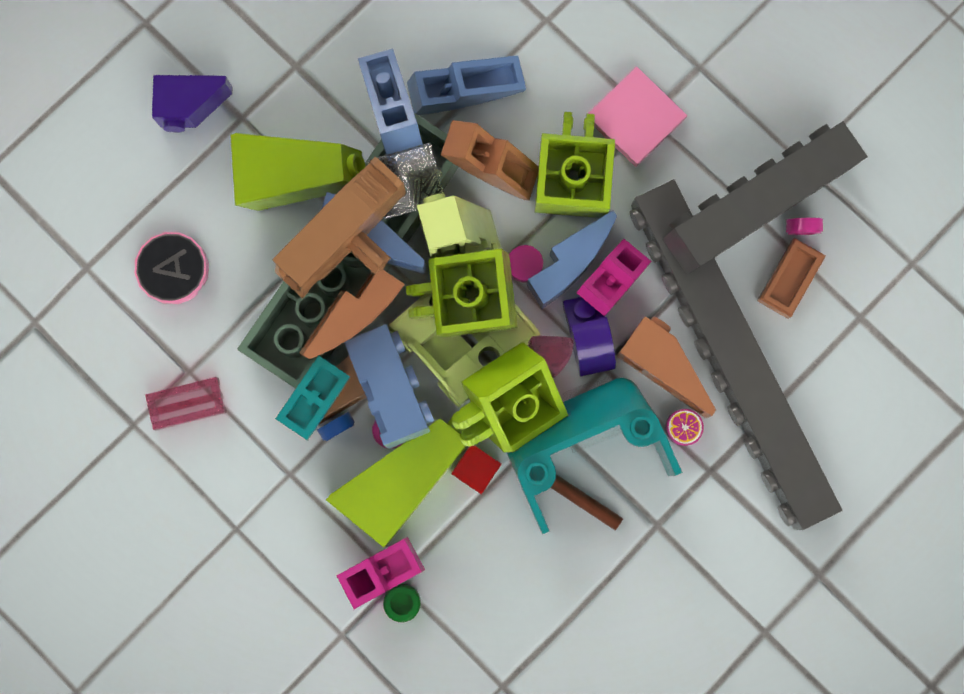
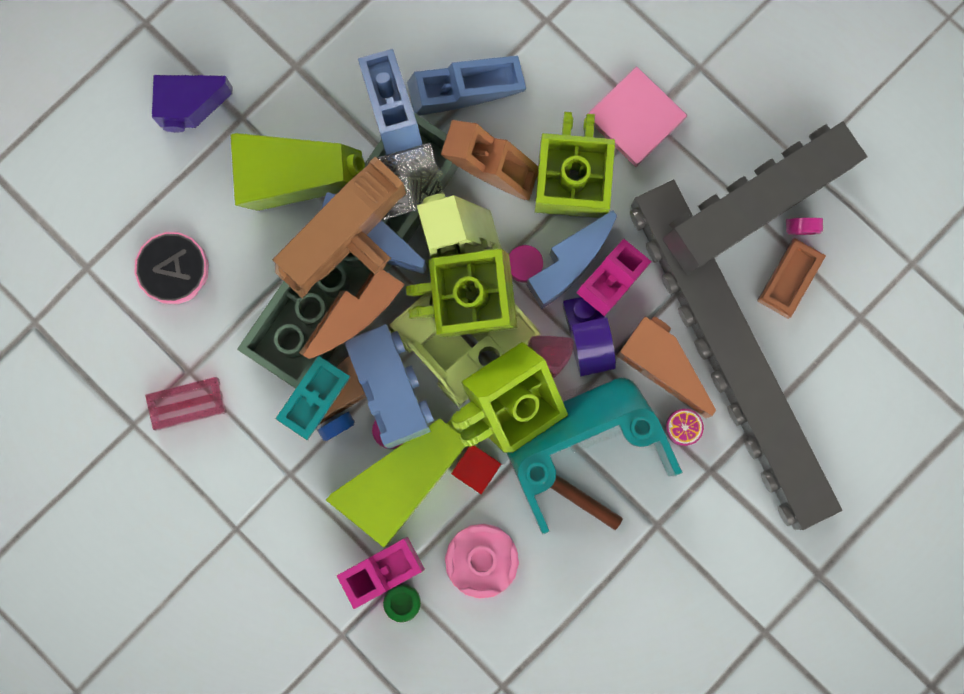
(481, 561): none -> bright pink tile

